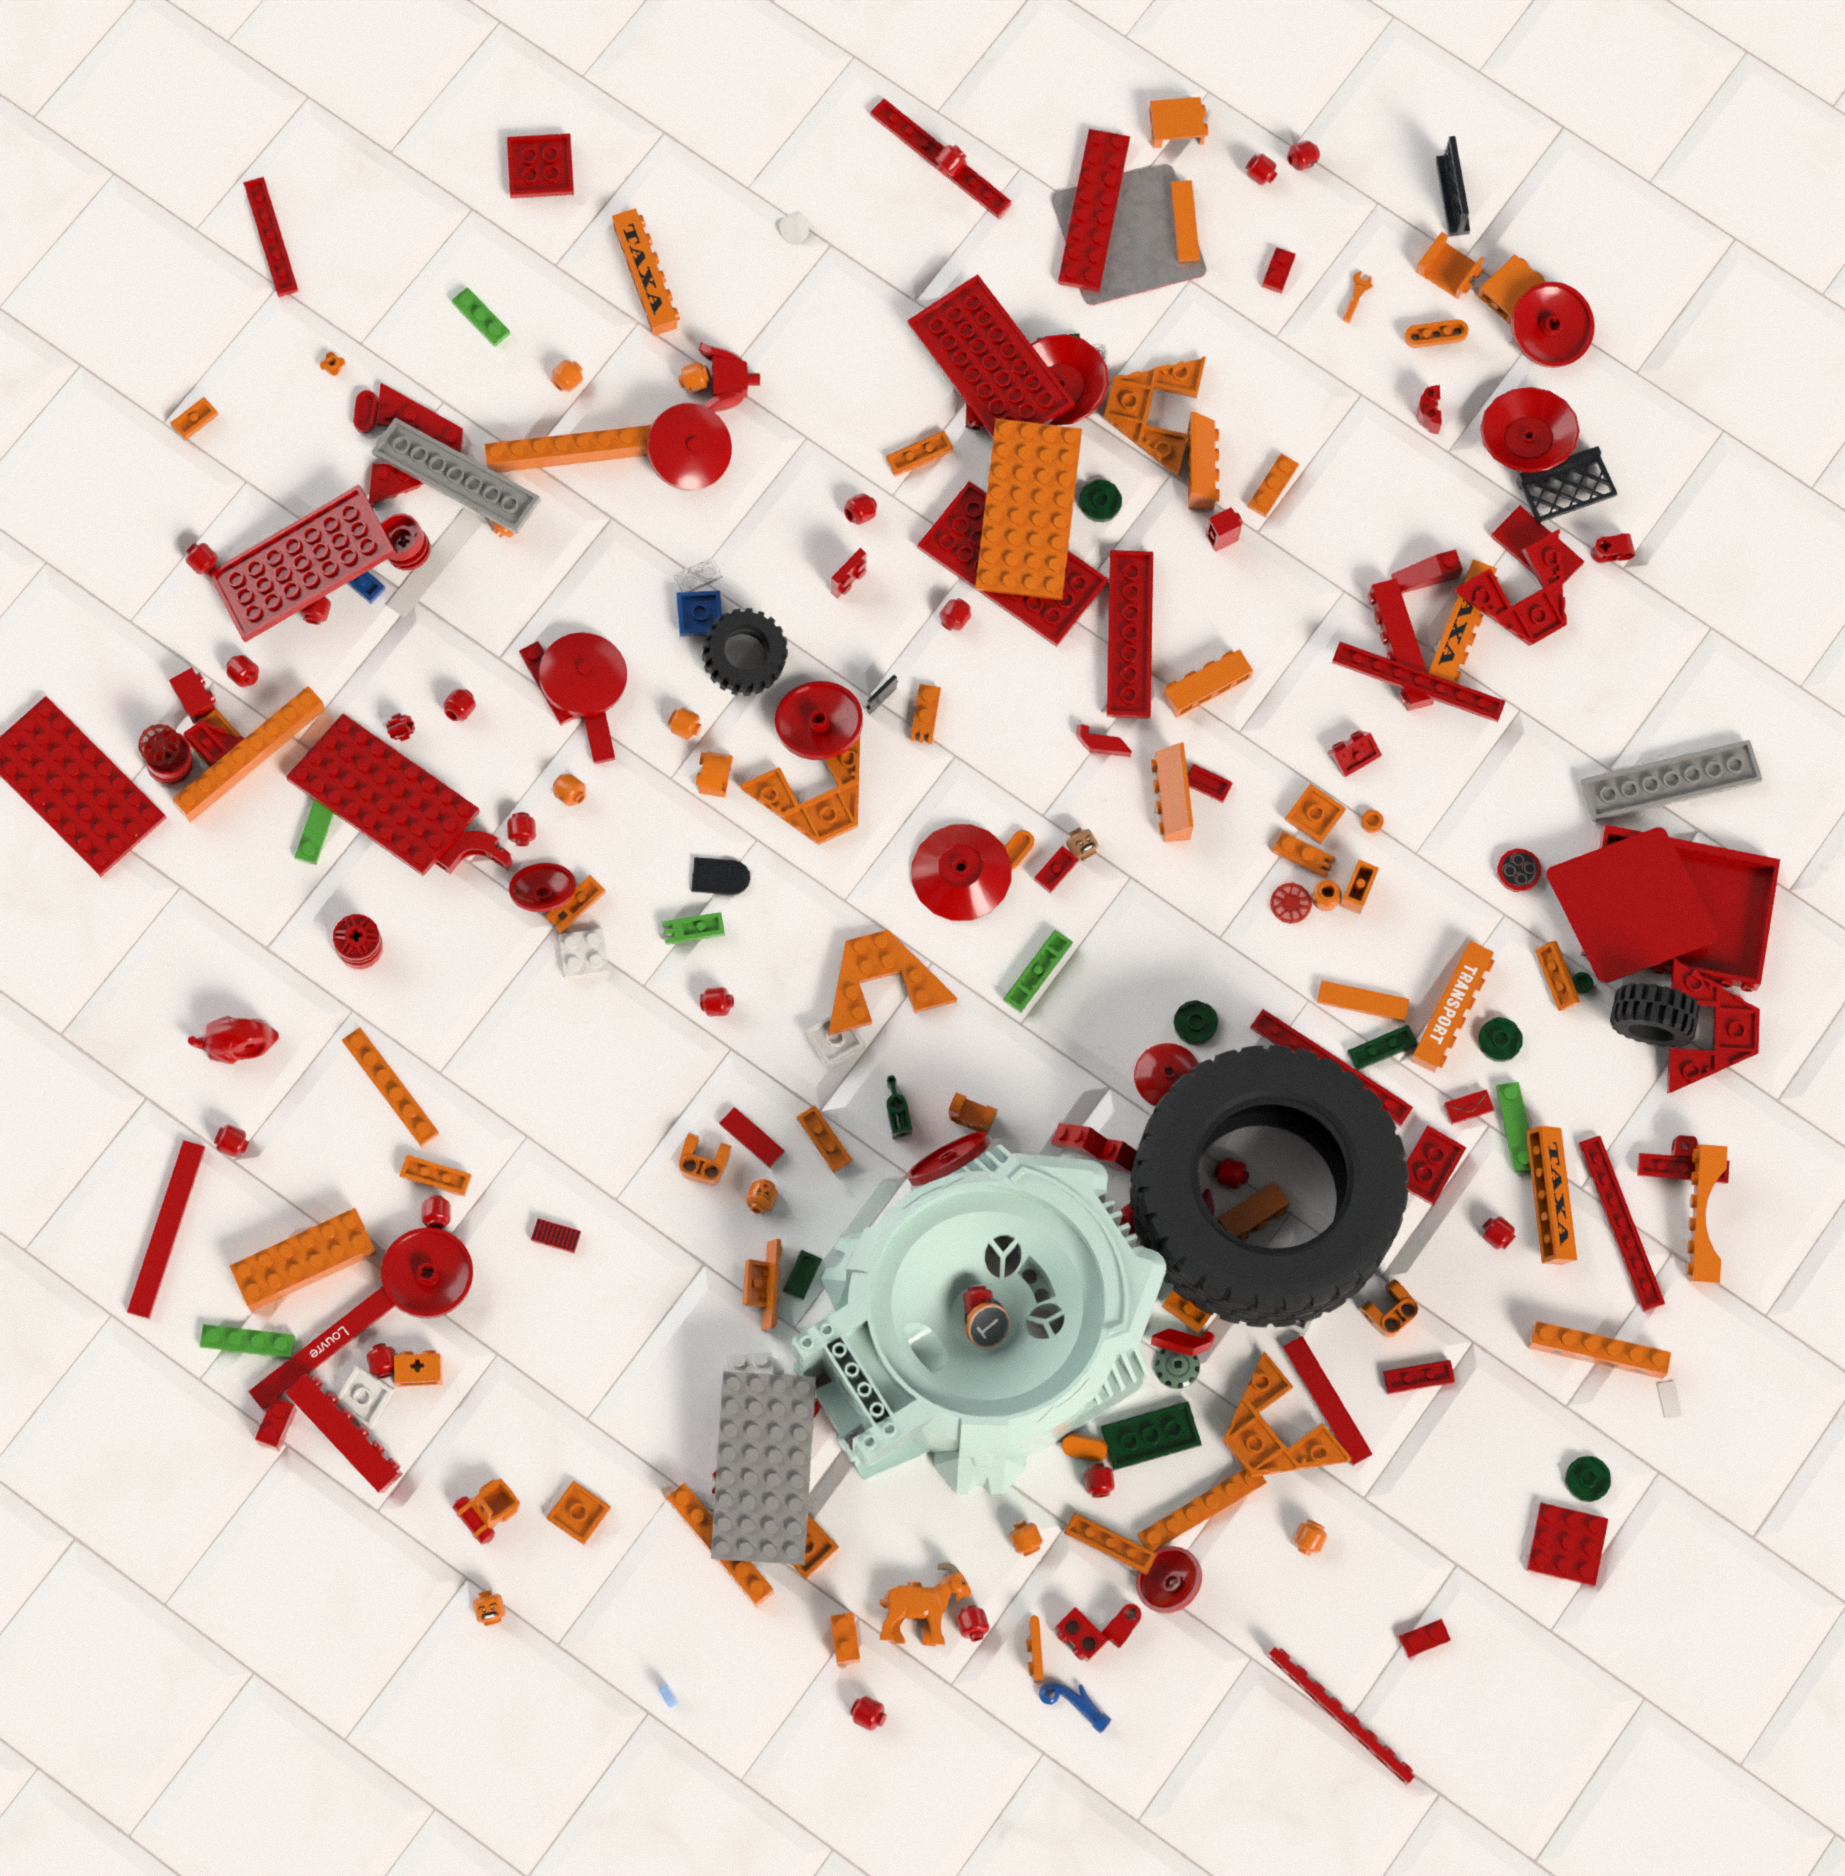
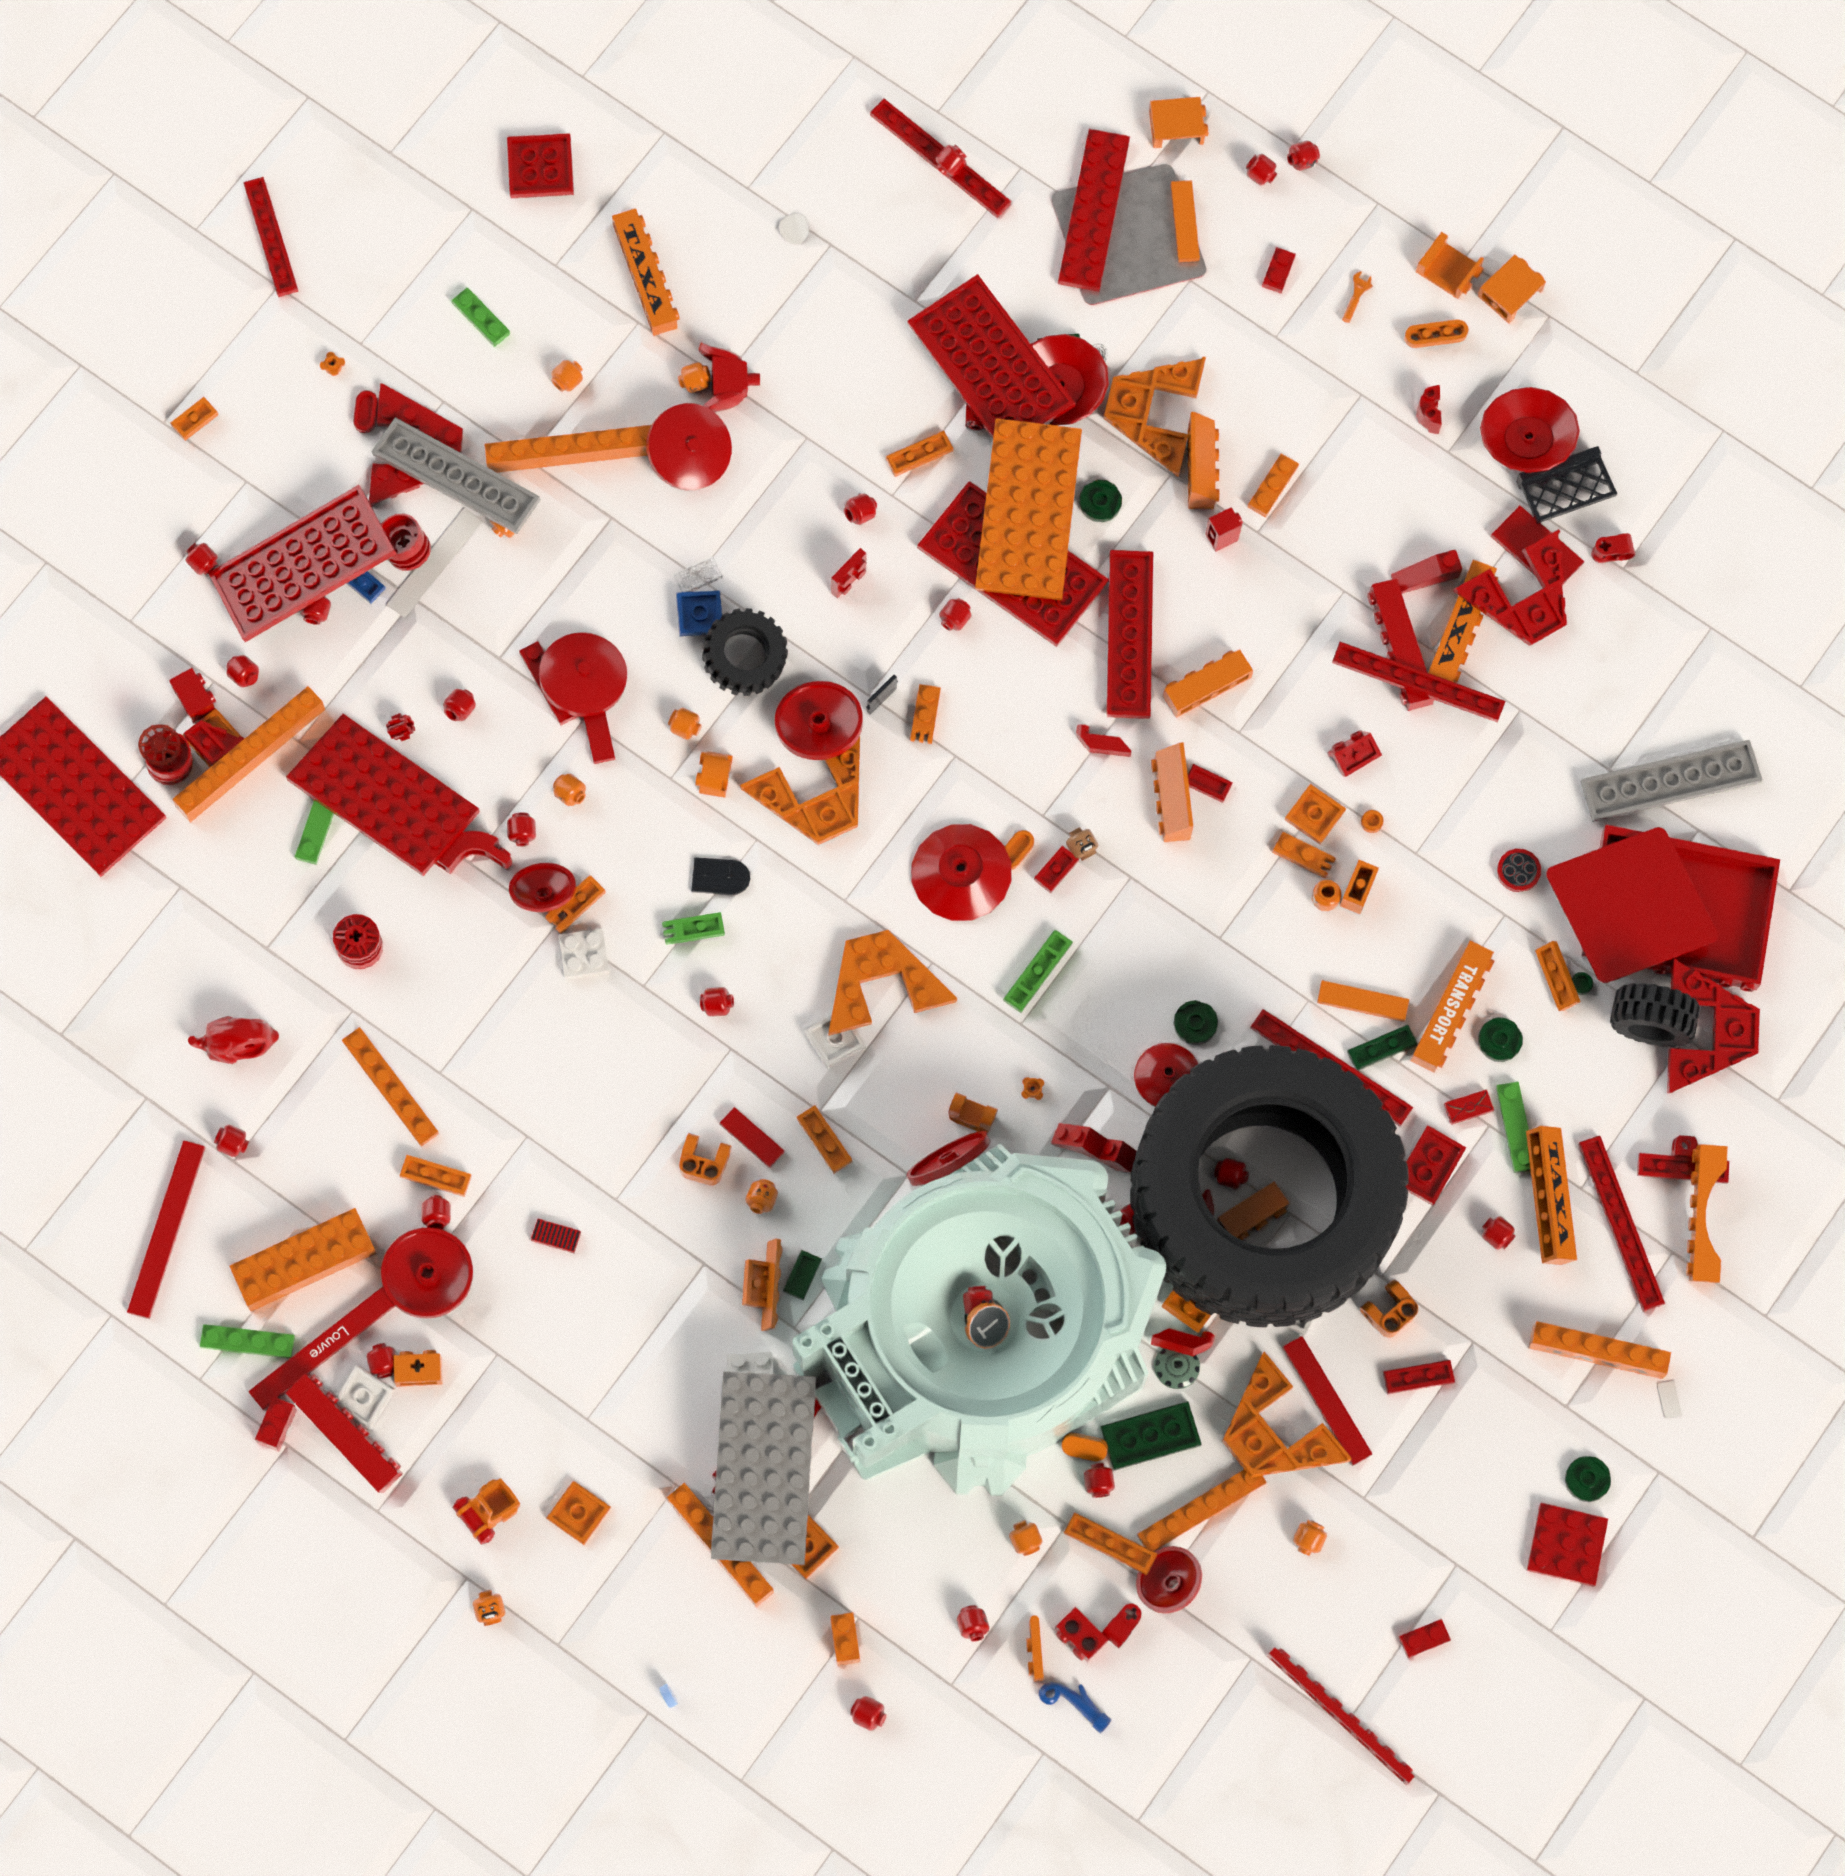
(902, 1113): dark green piece -> none
(922, 1604): orange animal -> none
(1032, 1082): none -> orange plate
(1290, 903): clear red wheel -> none
(1453, 190): black fence -> none
(1552, 324): red dish -> none

